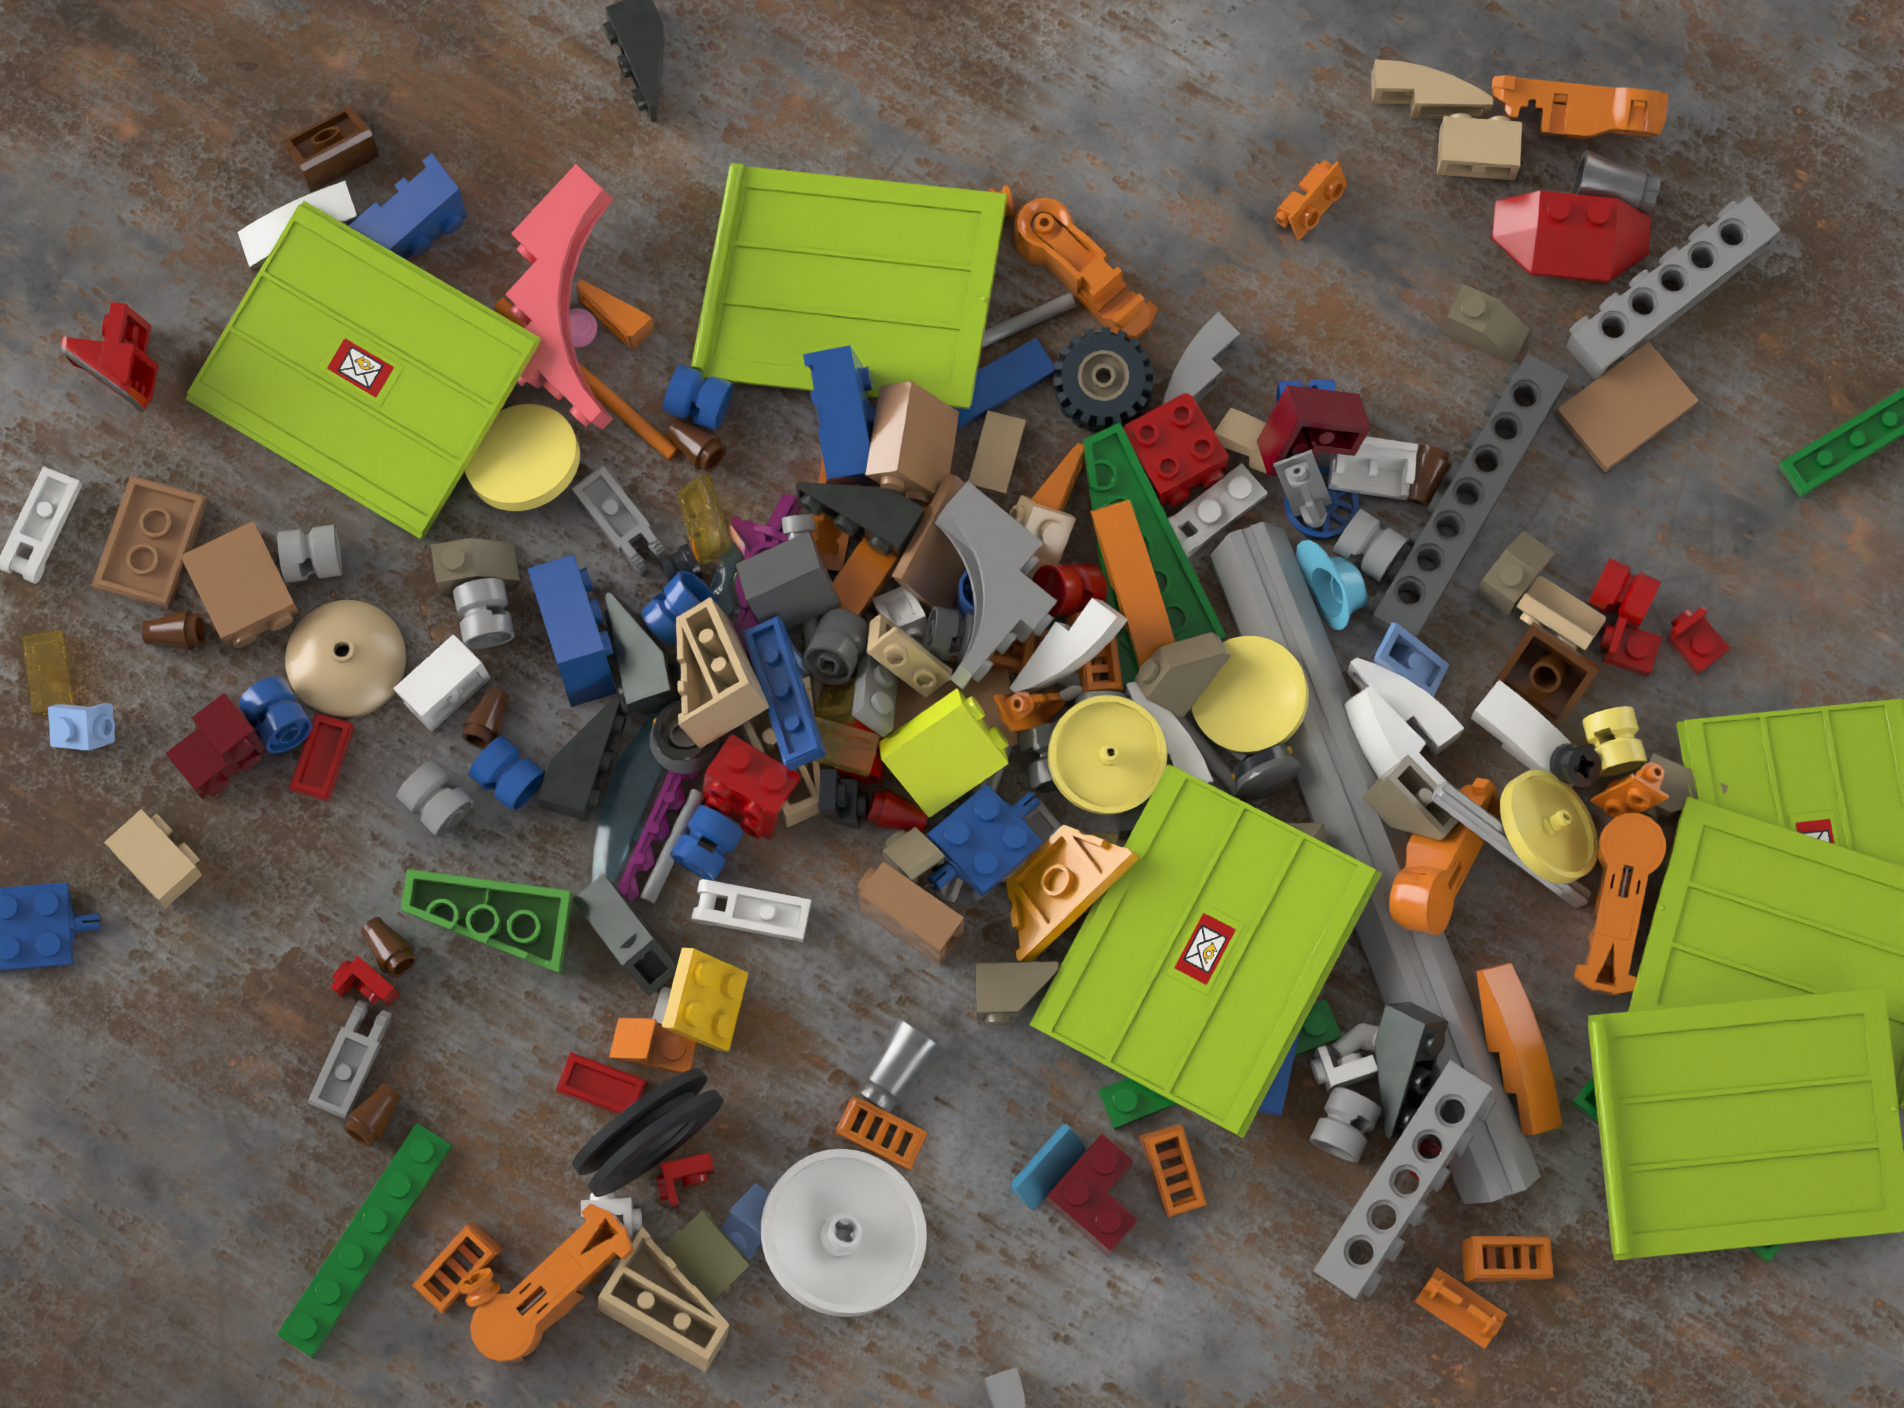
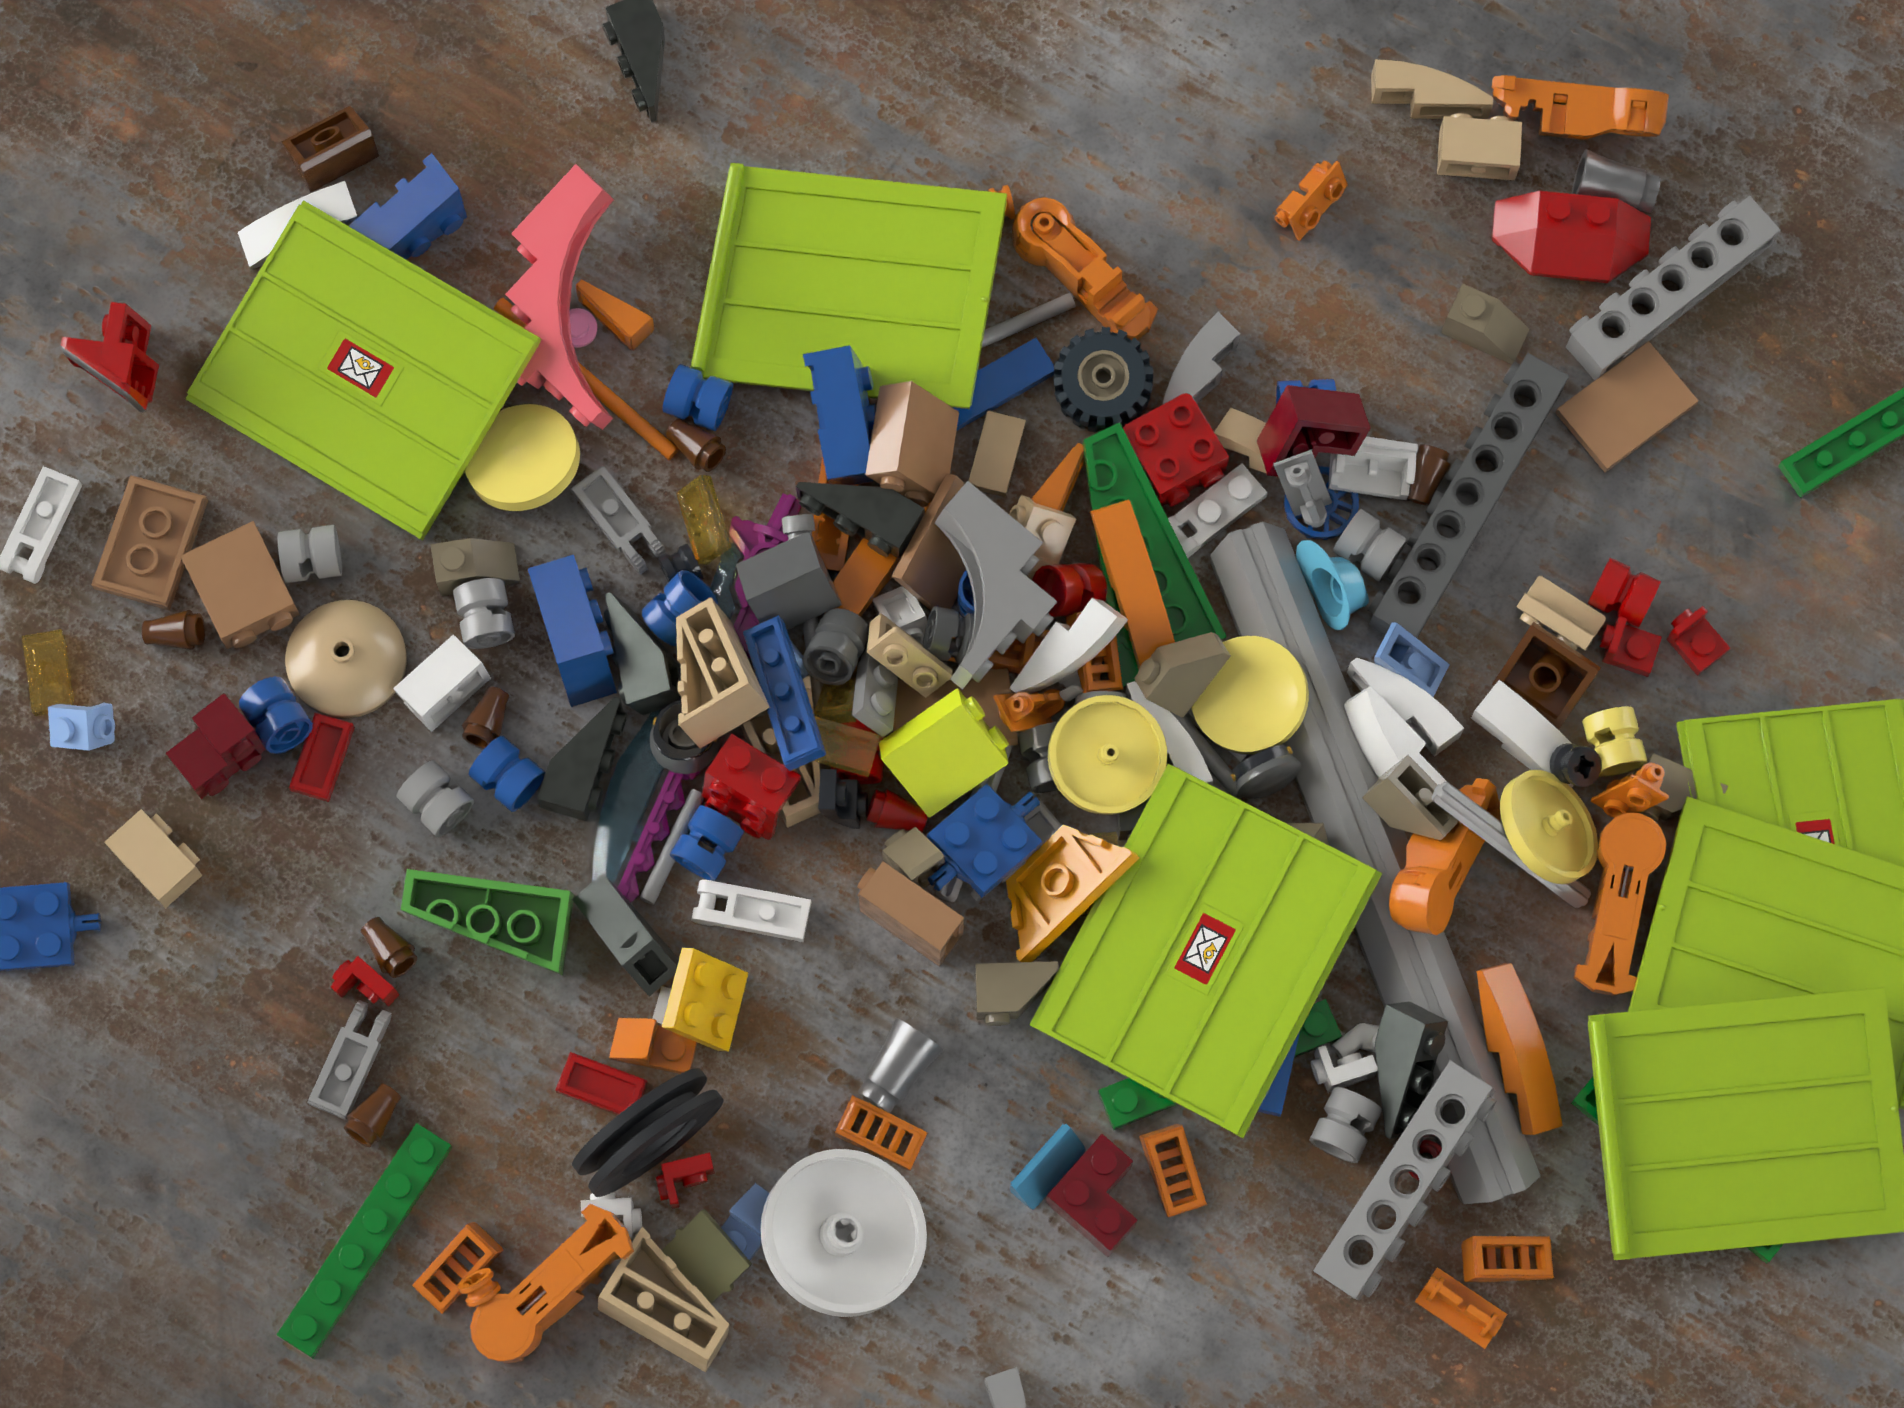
(1514, 572): dark tan slope -> none

